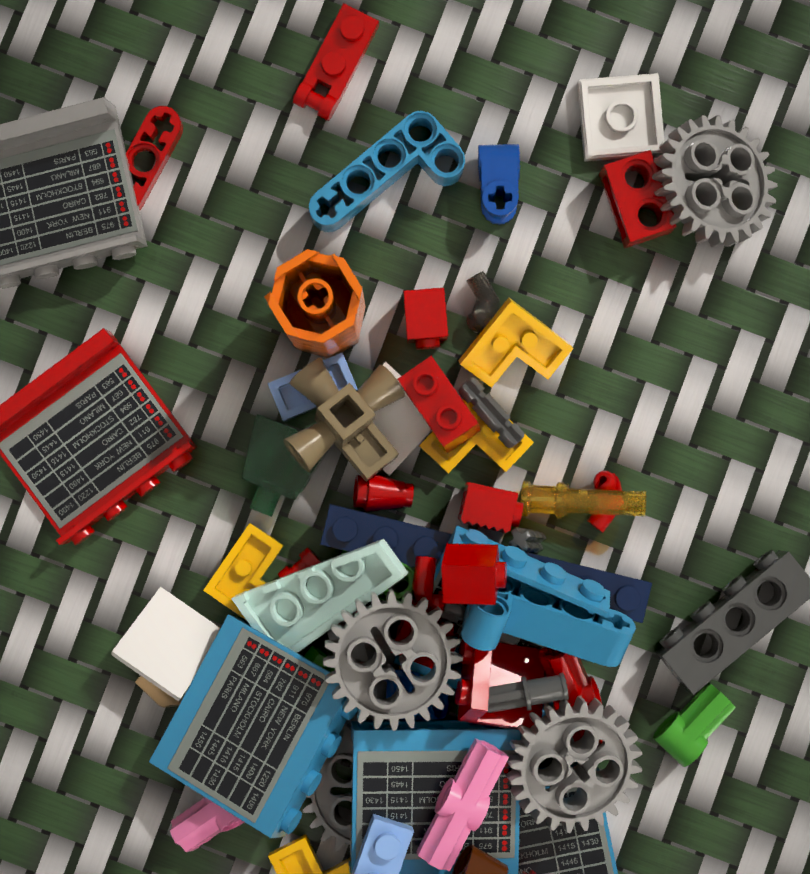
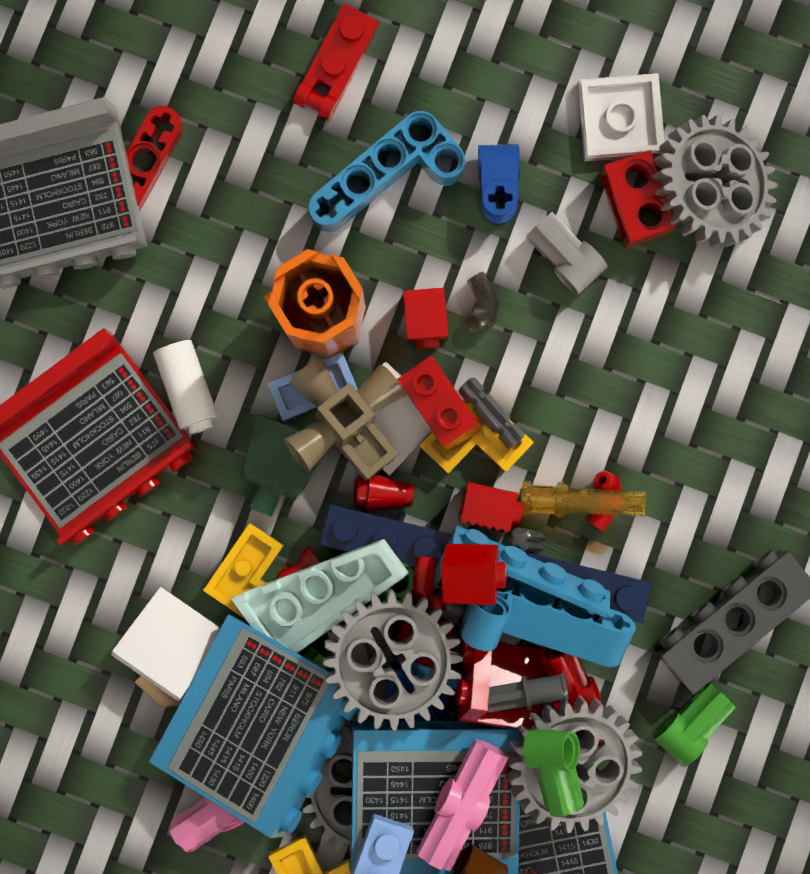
(186, 386): none -> white brick
(511, 335): yellow plate -> none
(555, 760): none -> bright green piece
(574, 261): none -> light grey piece

